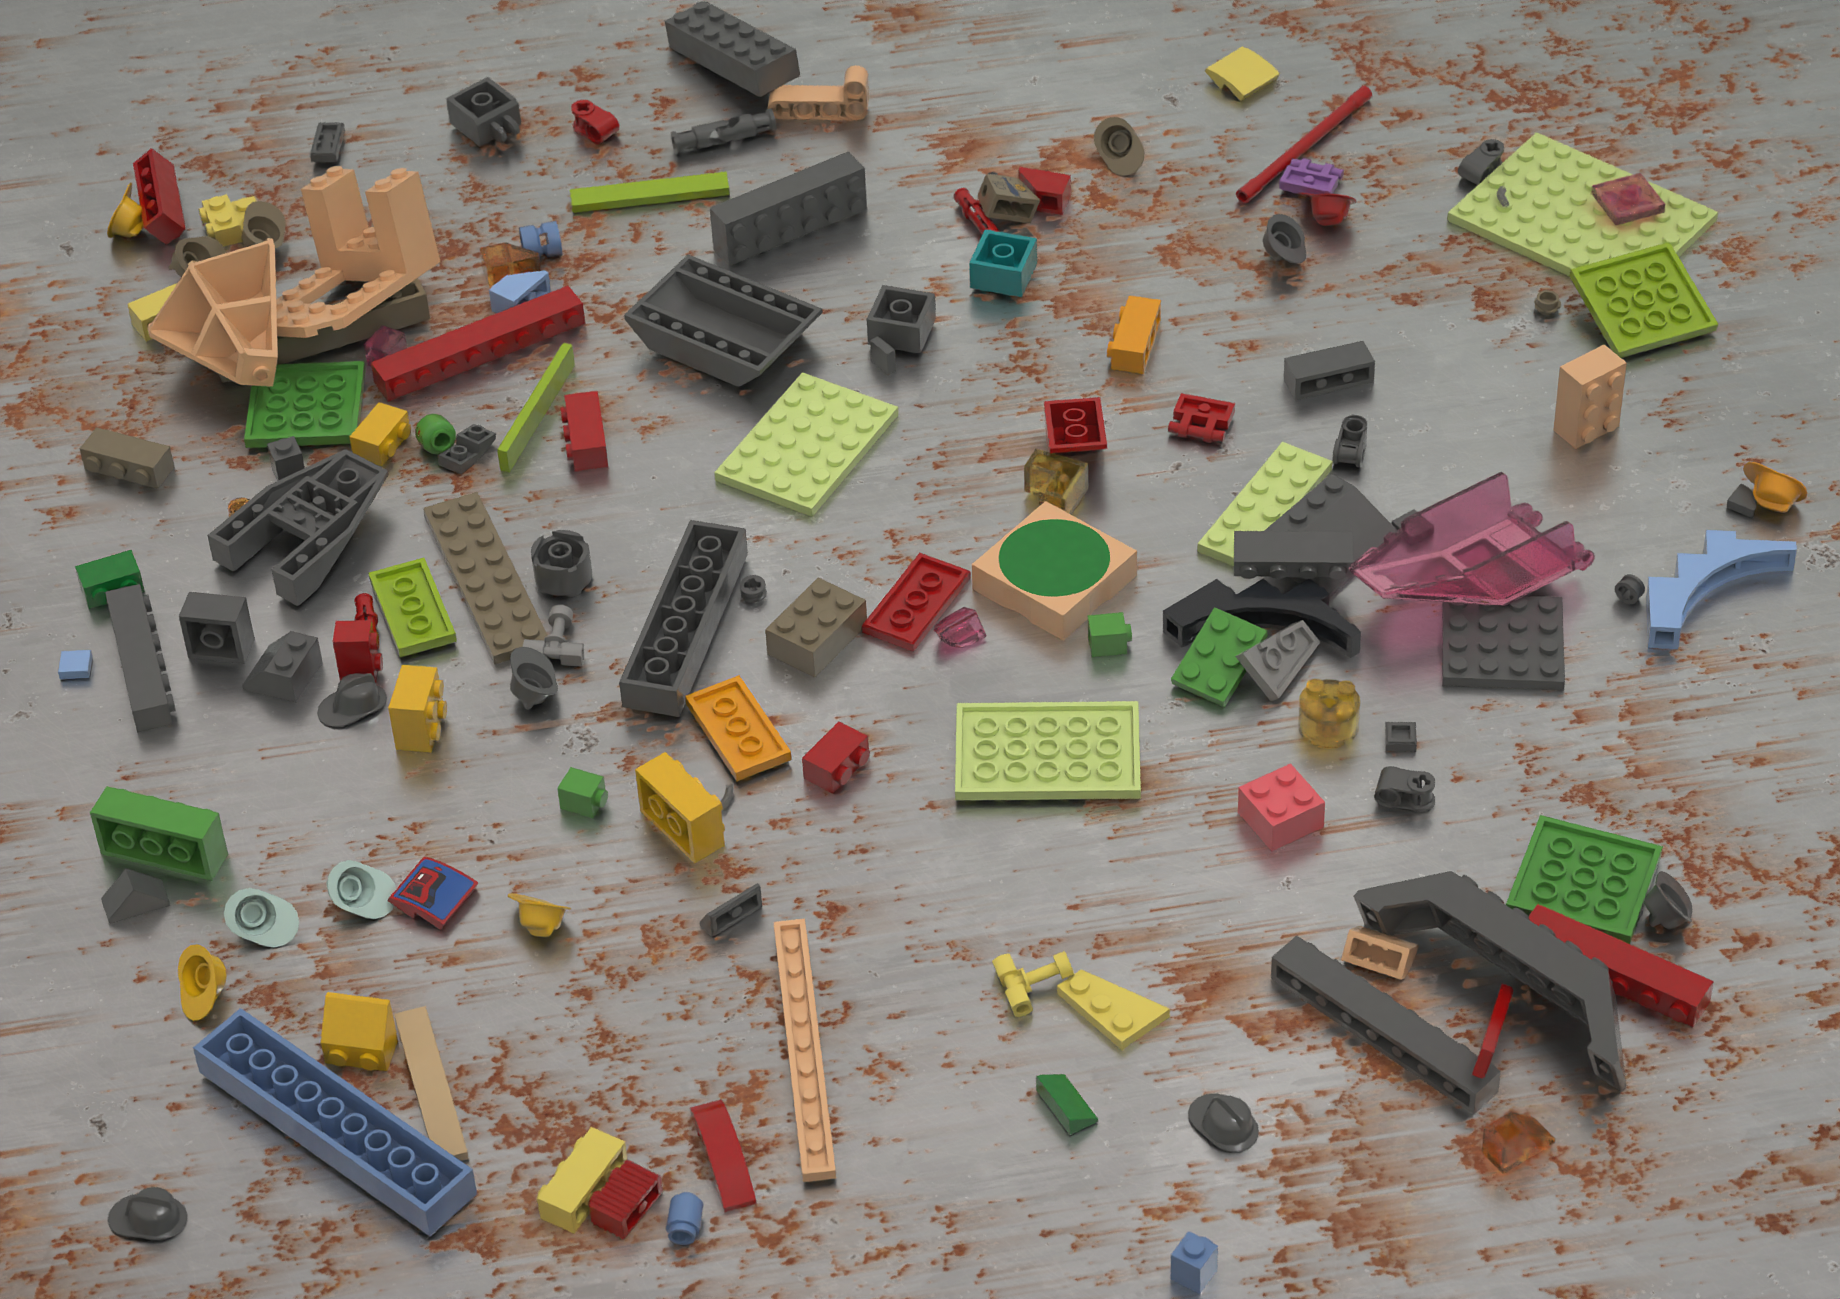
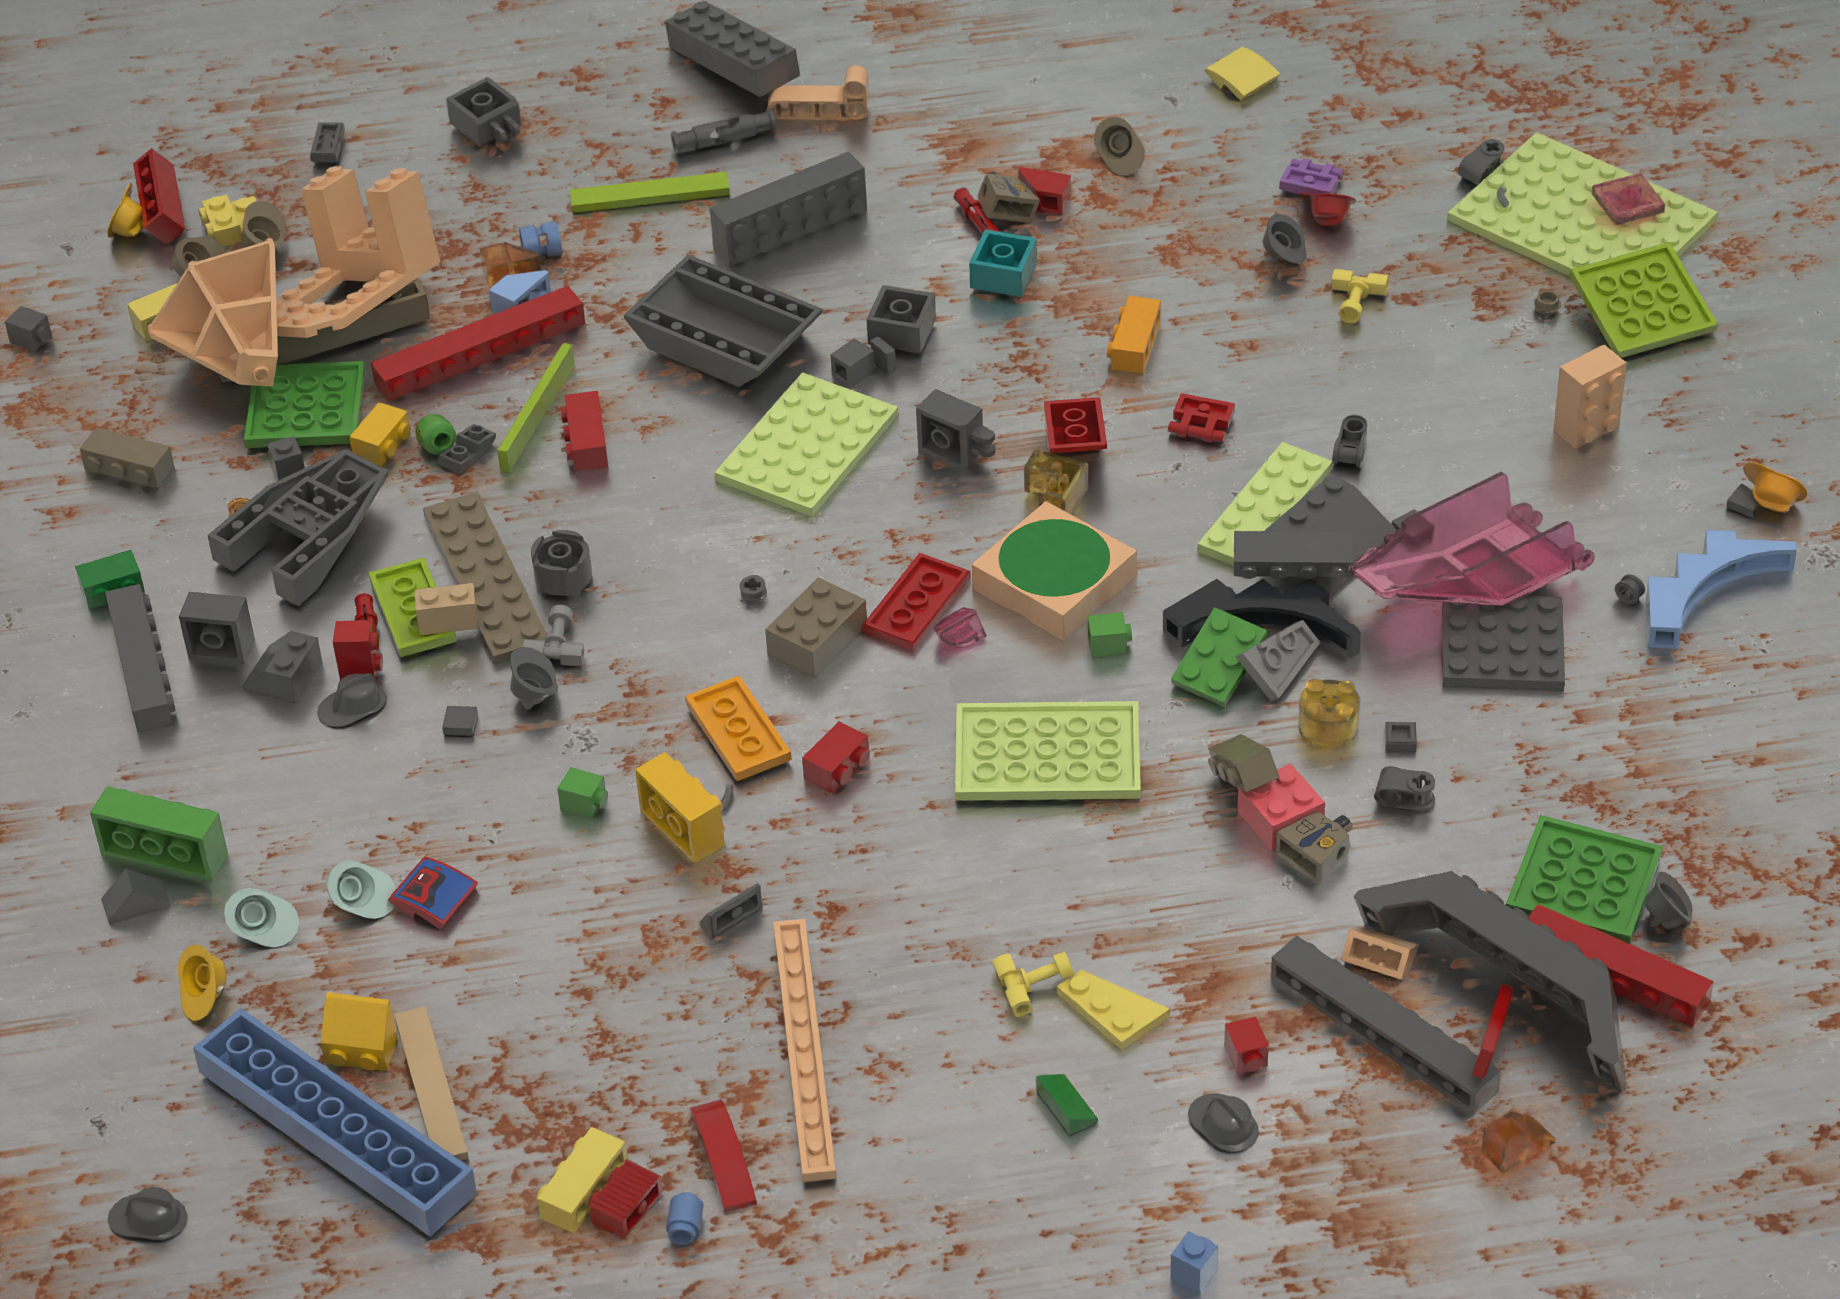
(28, 328): none -> dark grey brick
(75, 664): light blue tile -> none
(384, 343): clear pink brick -> none
(417, 708): yellow brick -> none
(446, 609): none -> tan brick
(460, 720): none -> dark grey tile
(539, 915): yellow piece -> none
(593, 121): red piece -> none
(683, 618): dark grey brick -> none
(852, 362): none -> dark grey brick
(952, 430): none -> dark grey hinge
(1243, 763): none -> dark tan brick
(1246, 1045): none -> red brick
(1255, 185): red piece -> none
(1315, 844): none -> dark tan torso
(1329, 370): dark grey brick -> none
(1358, 289): none -> light yellow bar

